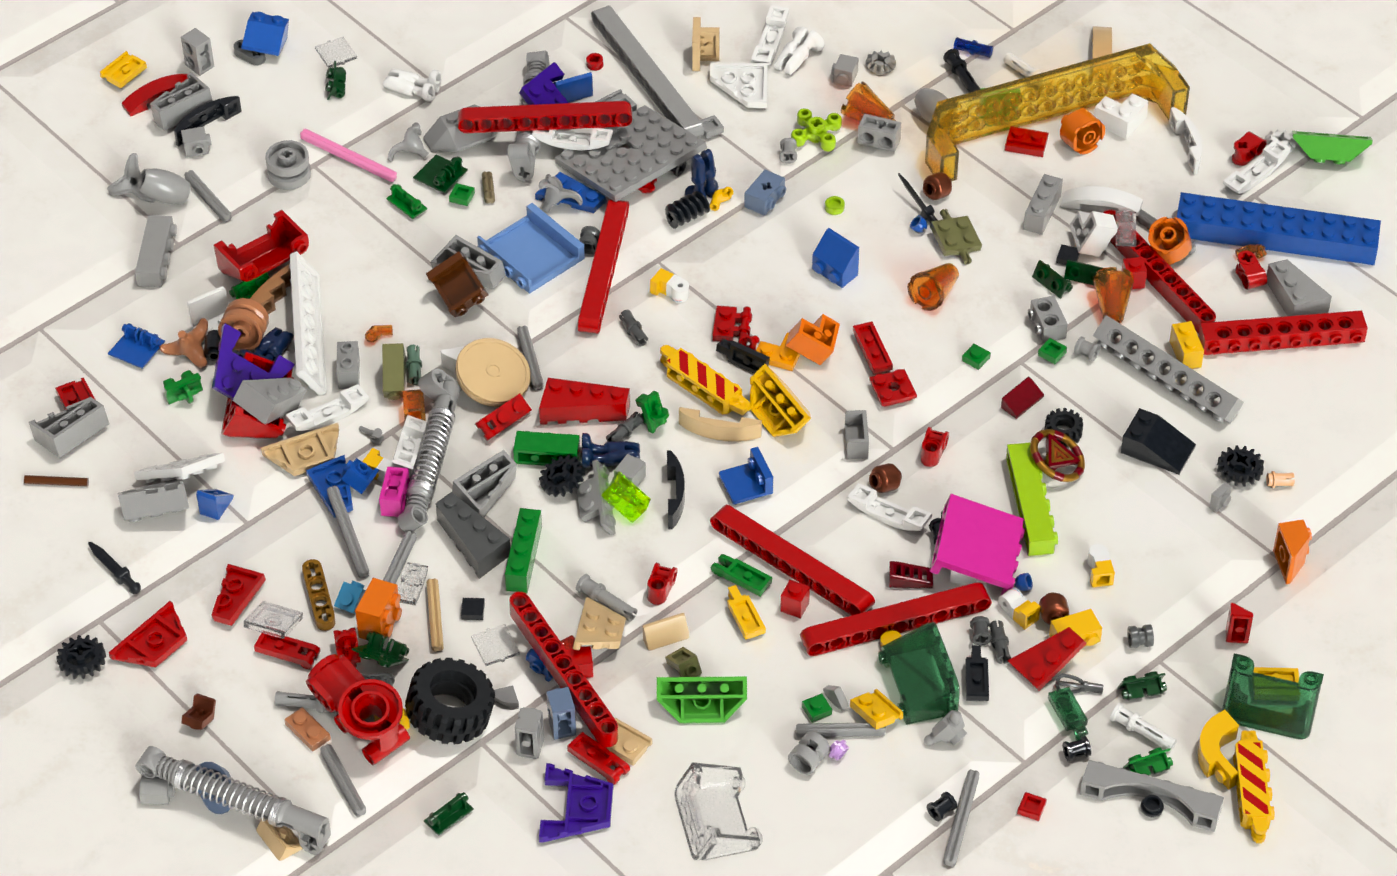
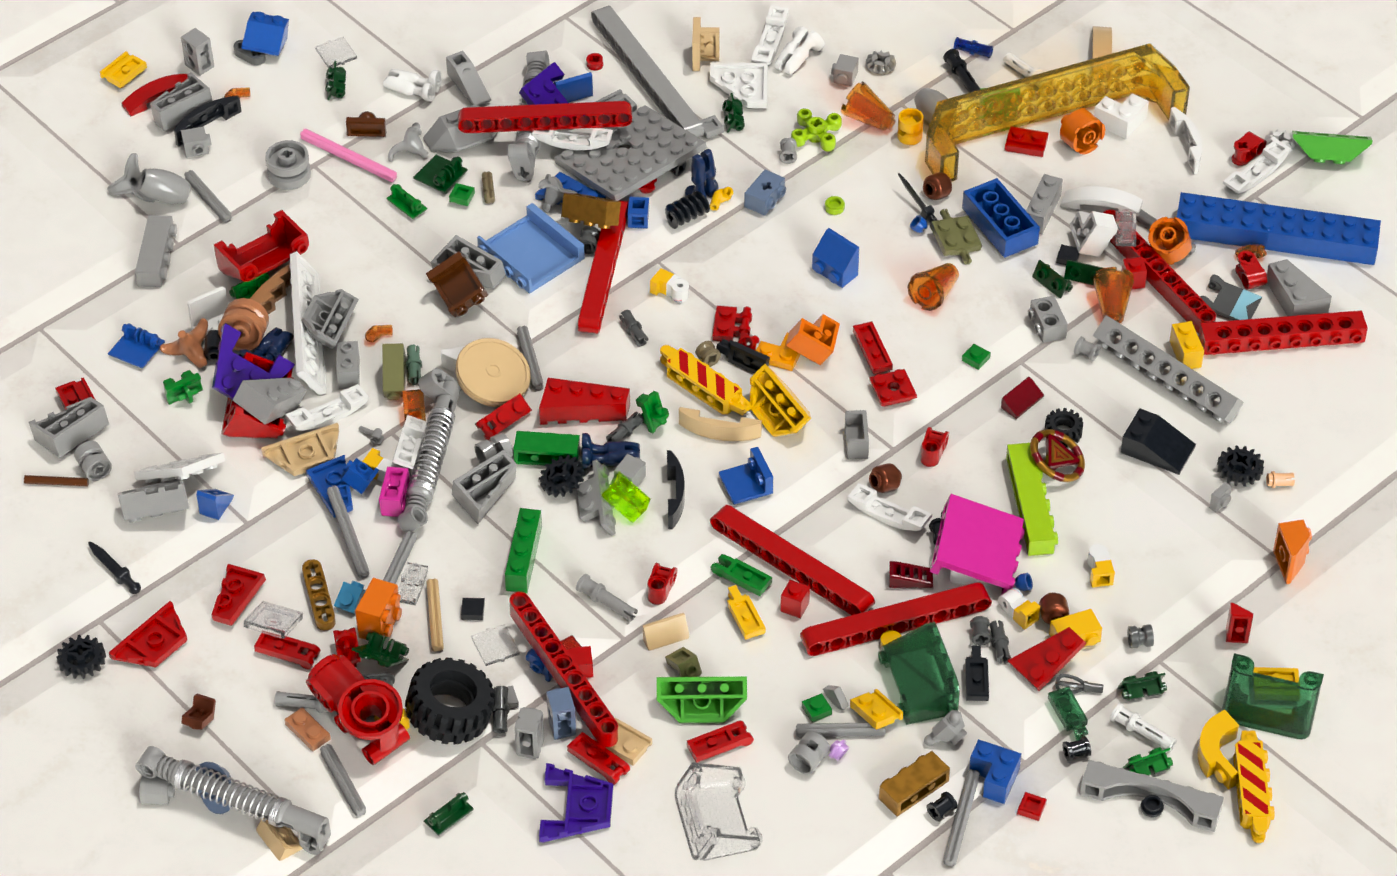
(93, 460): none -> light grey wheel
(240, 92): none -> clear orange arm
(329, 315): none -> light grey wedge
(366, 125): none -> reddish brown tile
(466, 78): none -> light grey slope
(473, 534): dark grey wedge -> none
(497, 443): none -> light grey wheel
(500, 709): none -> dark grey pin
(591, 210): none -> pearl gold brick
(599, 627): tan wing -> none
(638, 212): none -> blue brick
(708, 353): none -> dark tan wheel
(719, 741): none -> red plate
(733, 114): none -> dark green hinge
(879, 132): light grey brick -> none
(910, 126): none -> yellow wheel
(914, 783): none -> pearl gold brick
(999, 768): none -> blue brick
(1000, 217): none -> blue brick
(1052, 351): green plate -> none
(1231, 300): none -> dark grey flag

